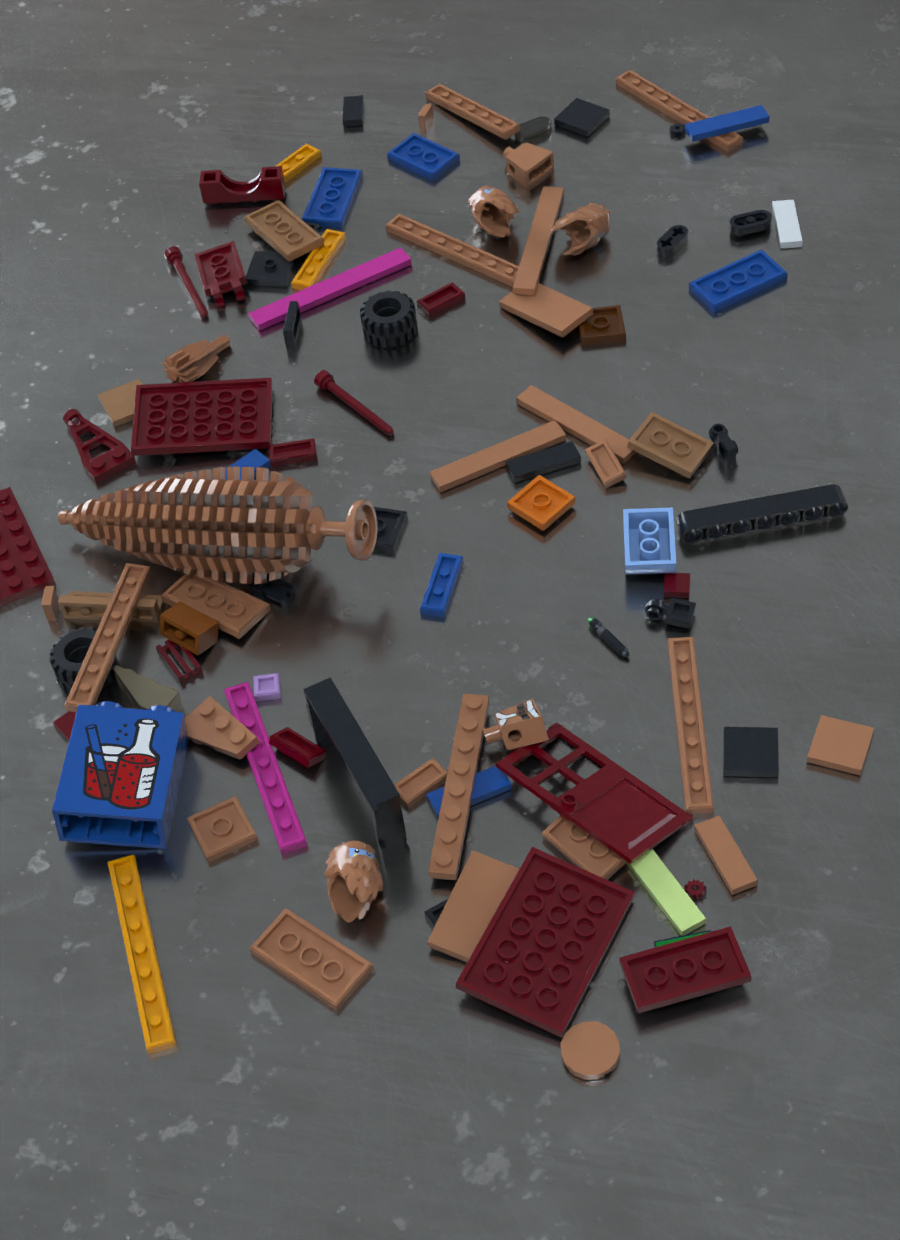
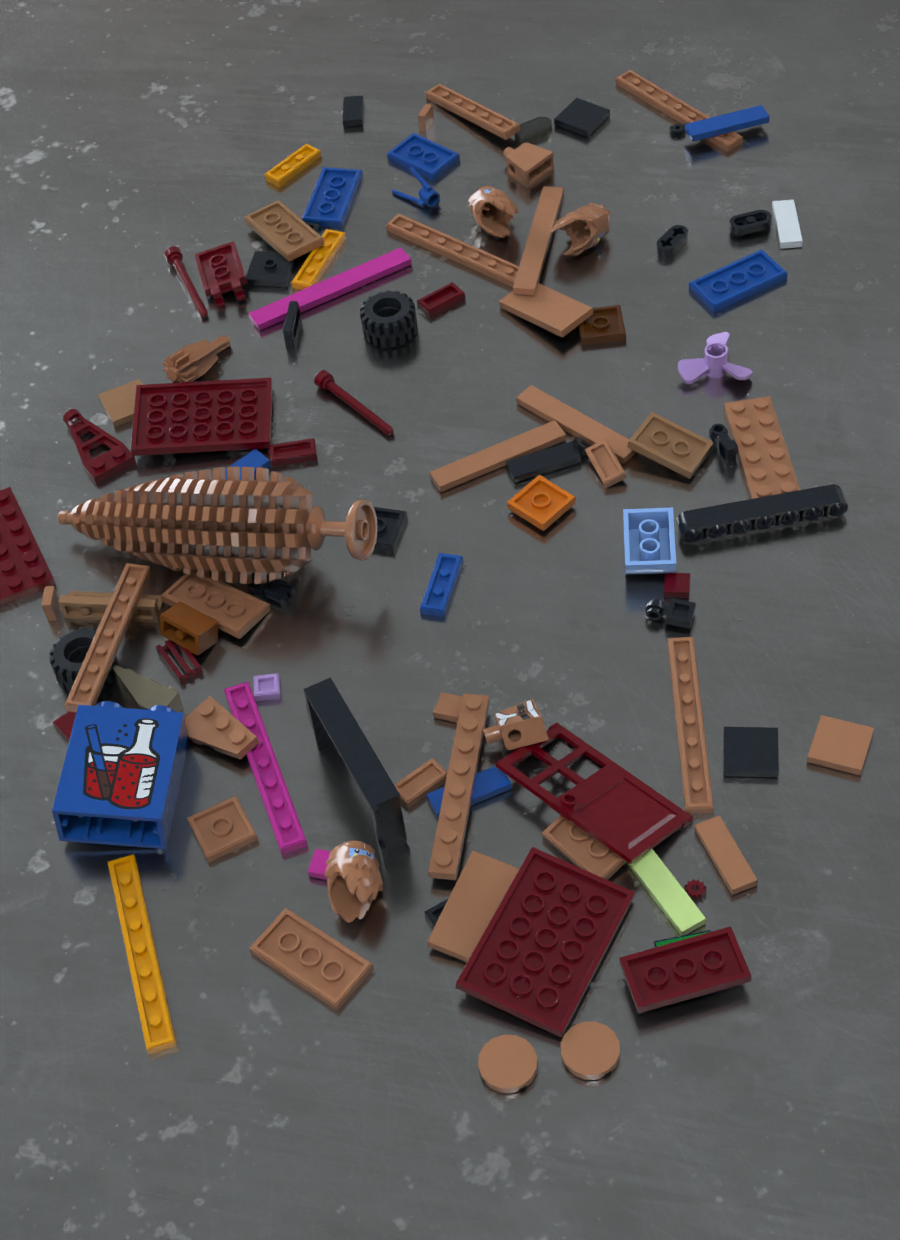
(218, 188): dark red arch -> none
(297, 747): dark red tile -> none
(318, 864): none -> dark pink tile
(427, 194): none -> blue plant
(448, 707): none -> nougat tile
(507, 1063): none -> nougat tile
(580, 445): none -> black piece
(608, 637): black piece -> none
(714, 364): none -> lavender piece
(761, 447): none -> nougat plate

